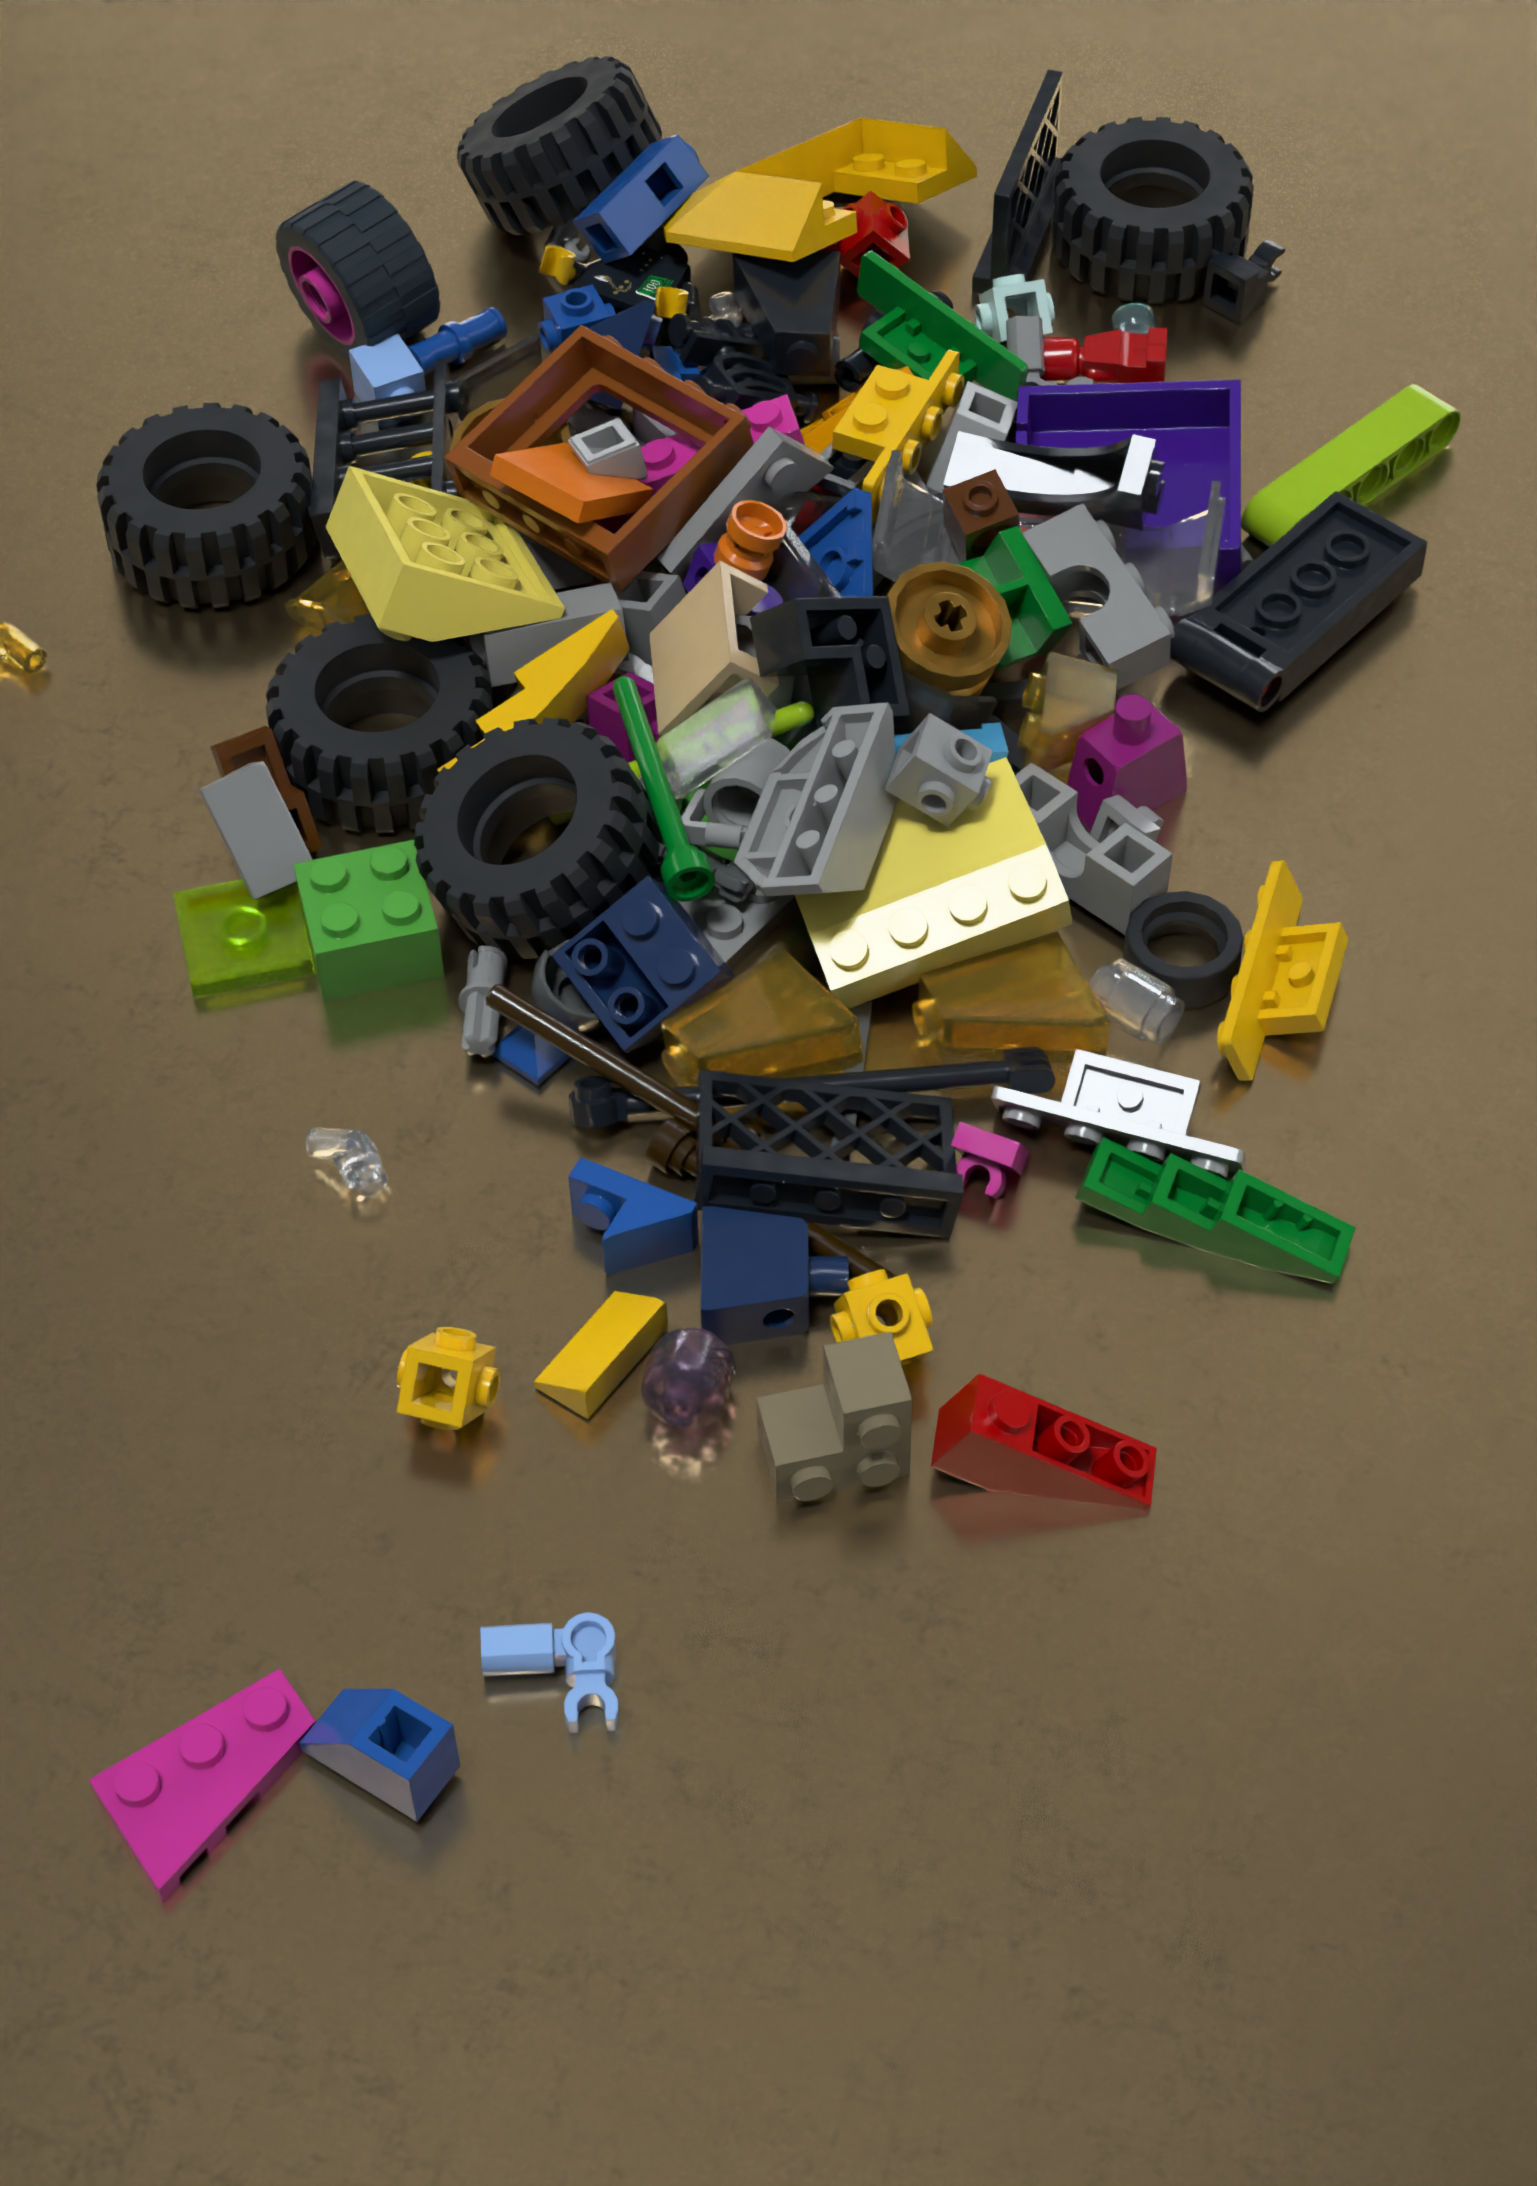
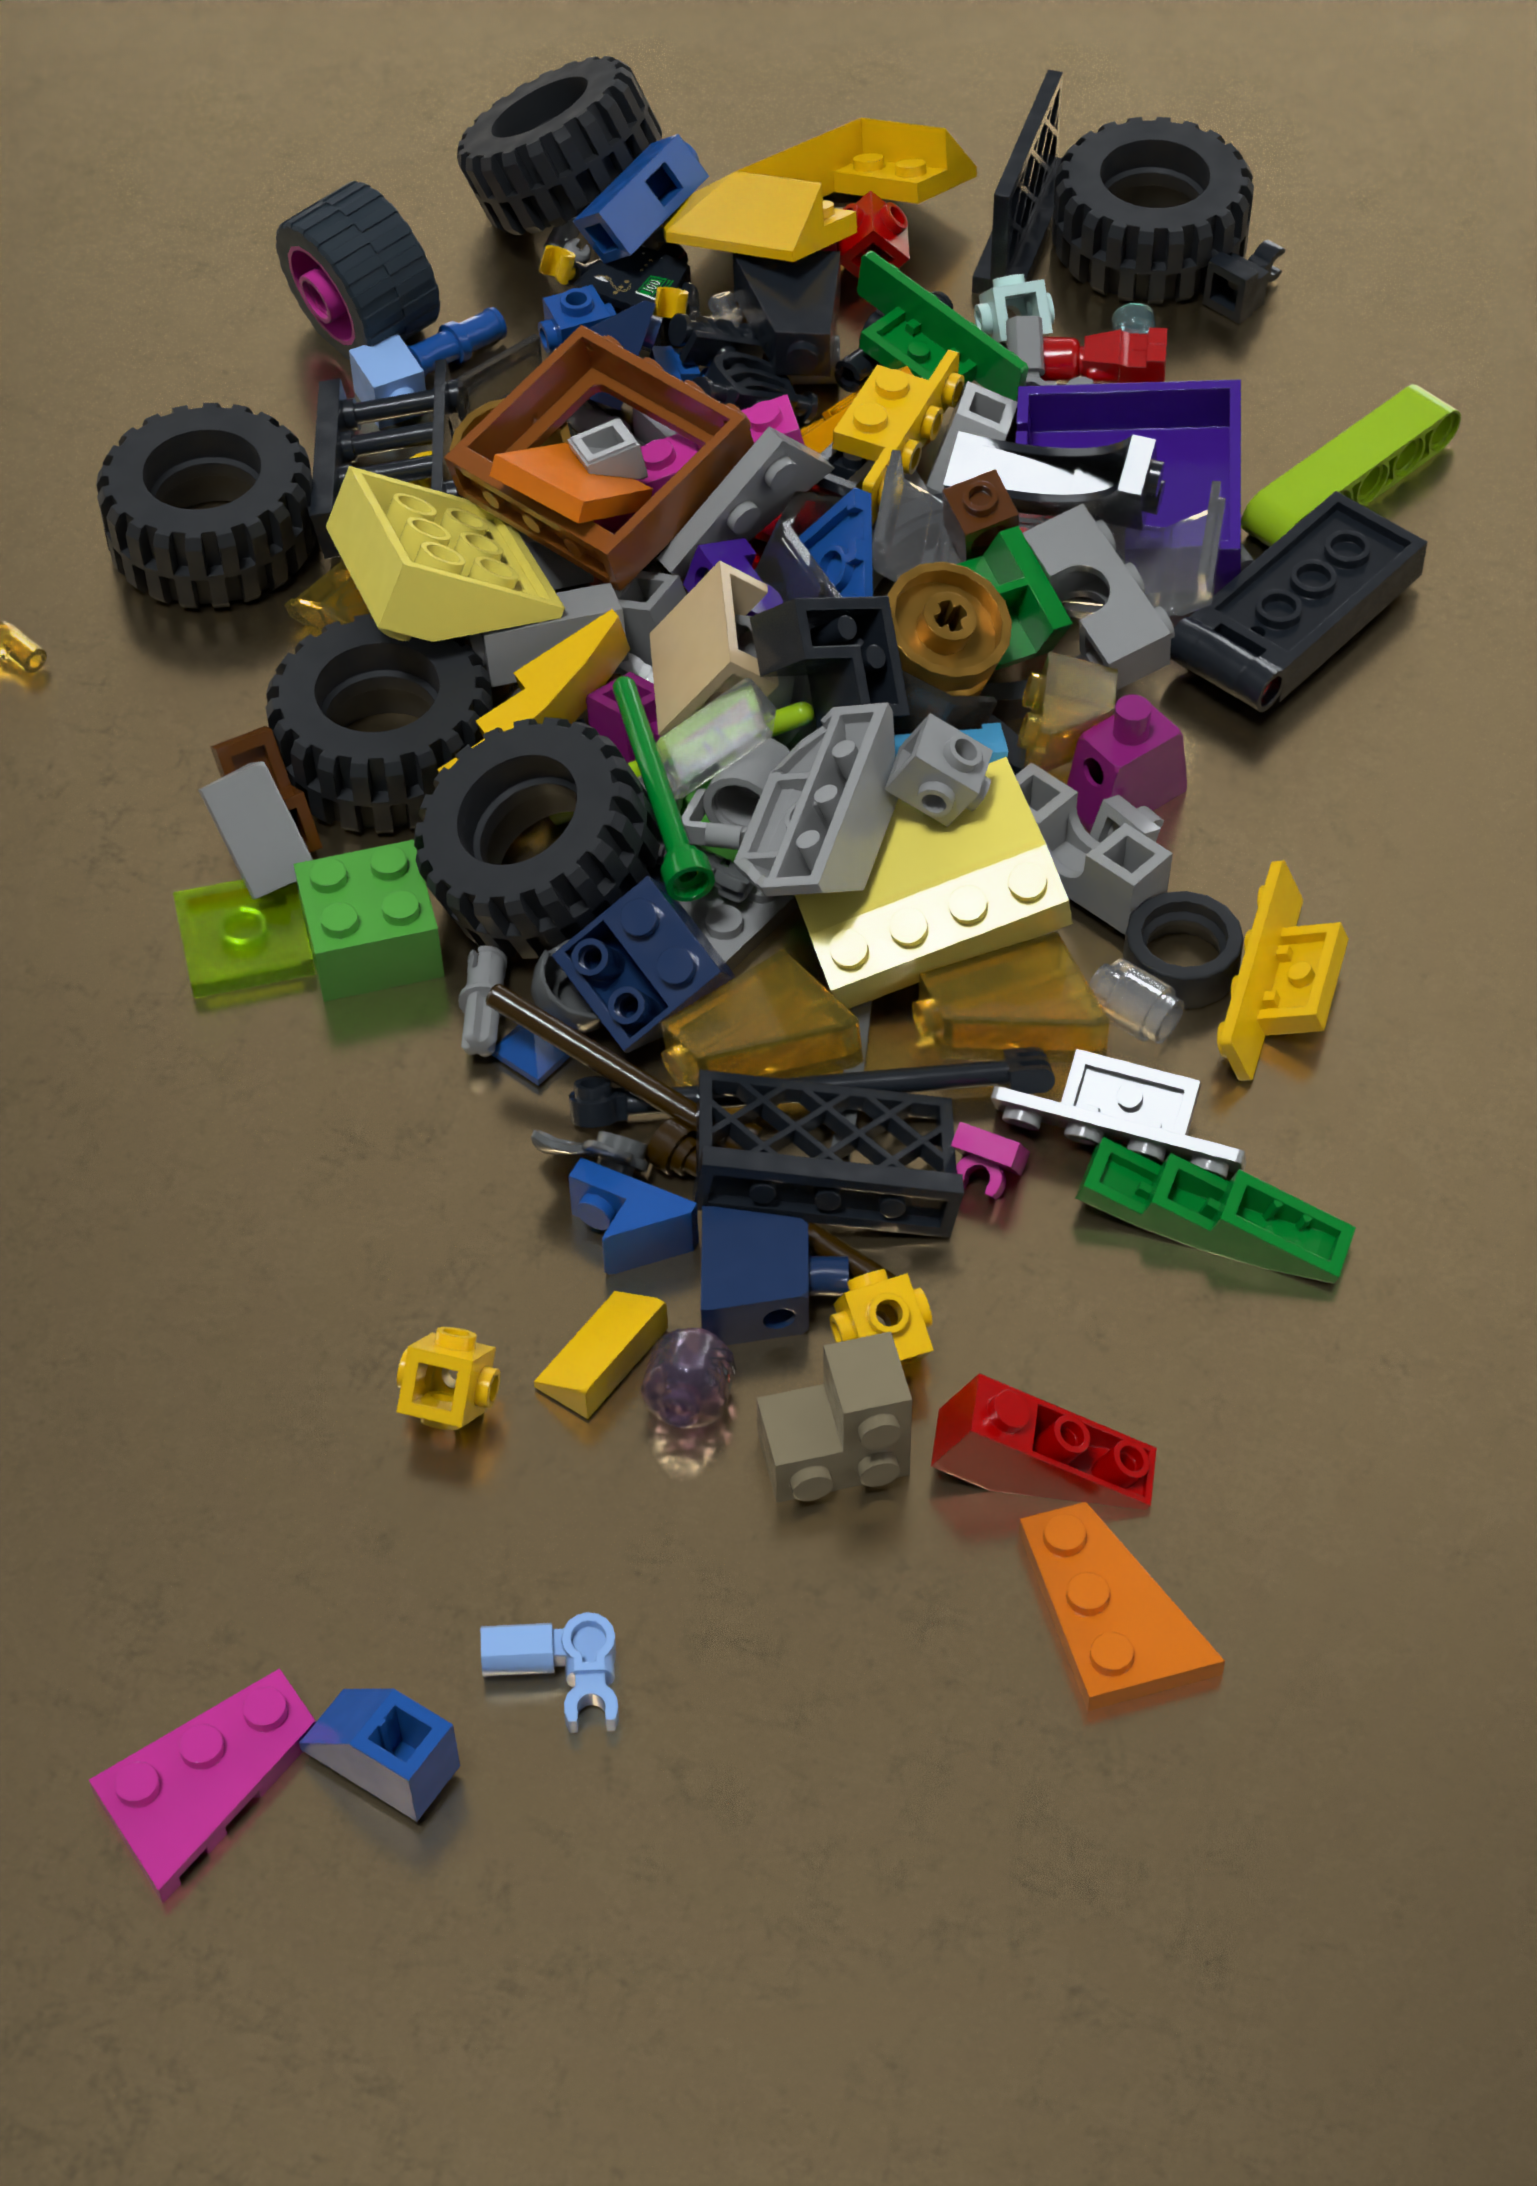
(353, 1155): clear arm -> none
(609, 1149): none -> dark grey plate
(751, 538): orange wheel -> none
(1110, 1612): none -> orange wing

